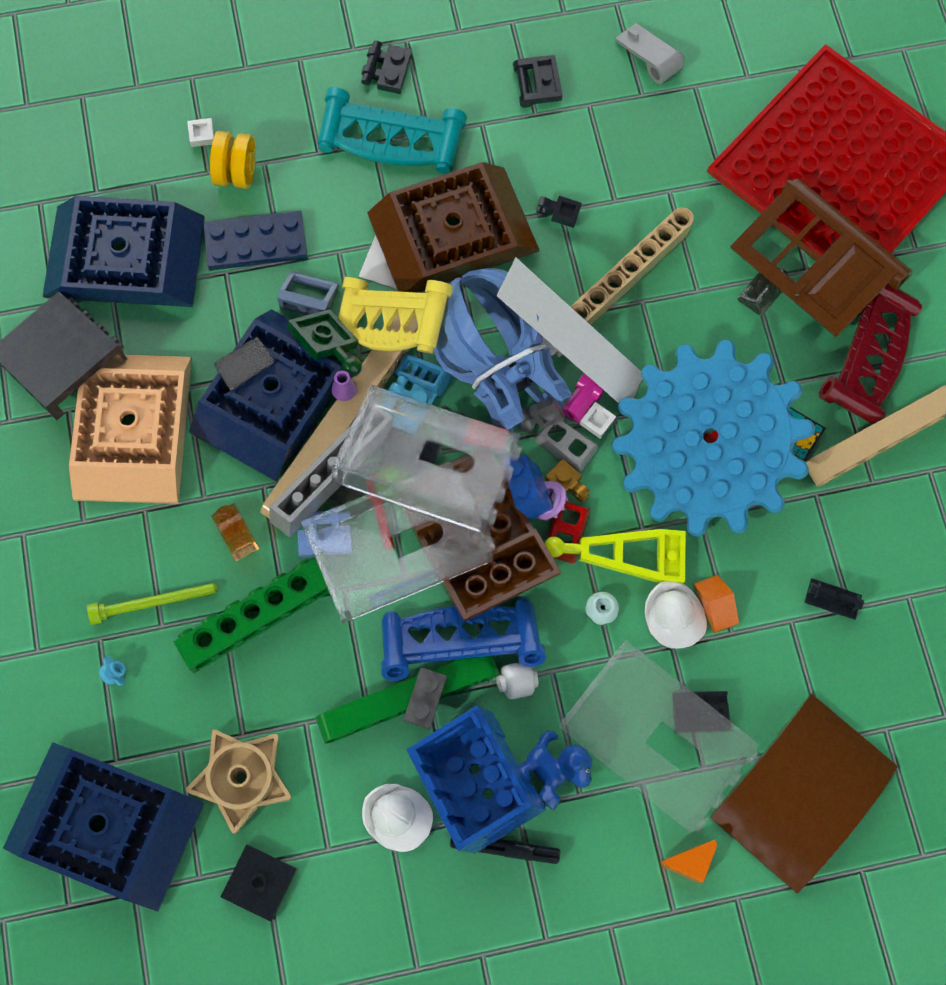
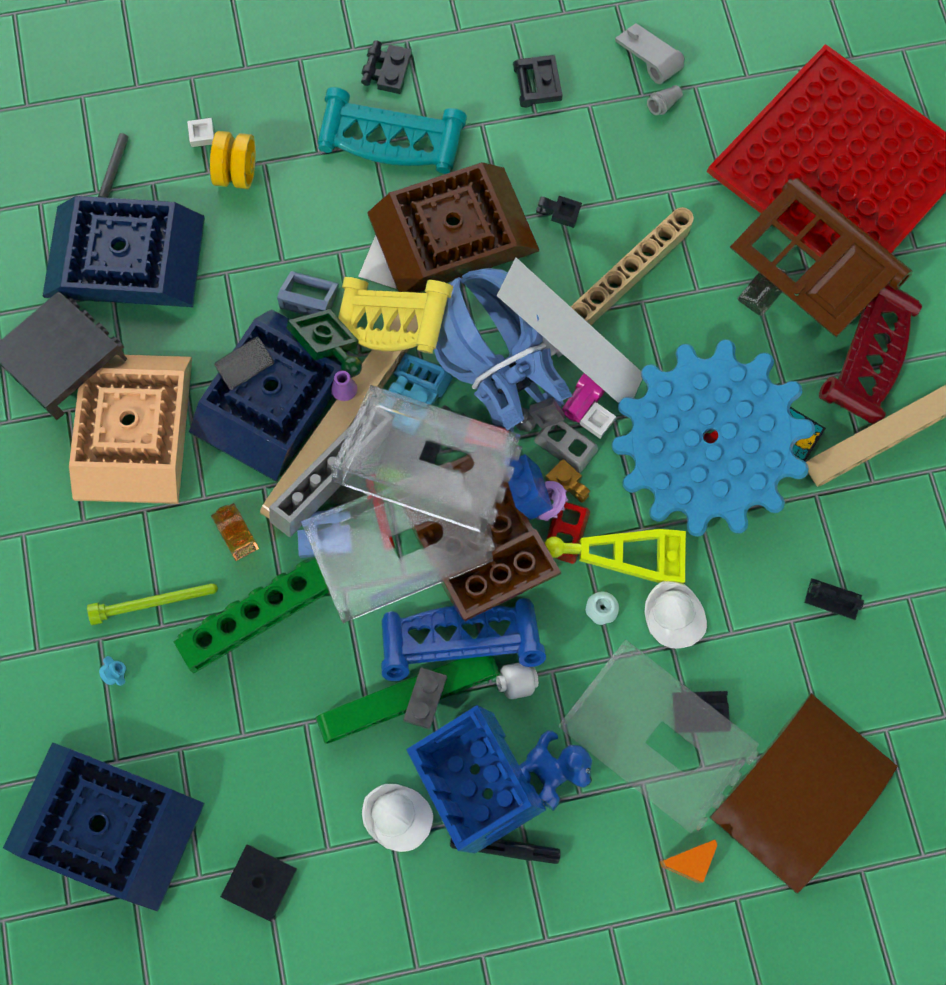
(113, 165): none -> dark grey bar
(219, 779): tan plate -> none
(255, 240): dark blue plate -> none
(663, 100): none -> light grey cone
(717, 603): orange slope -> none

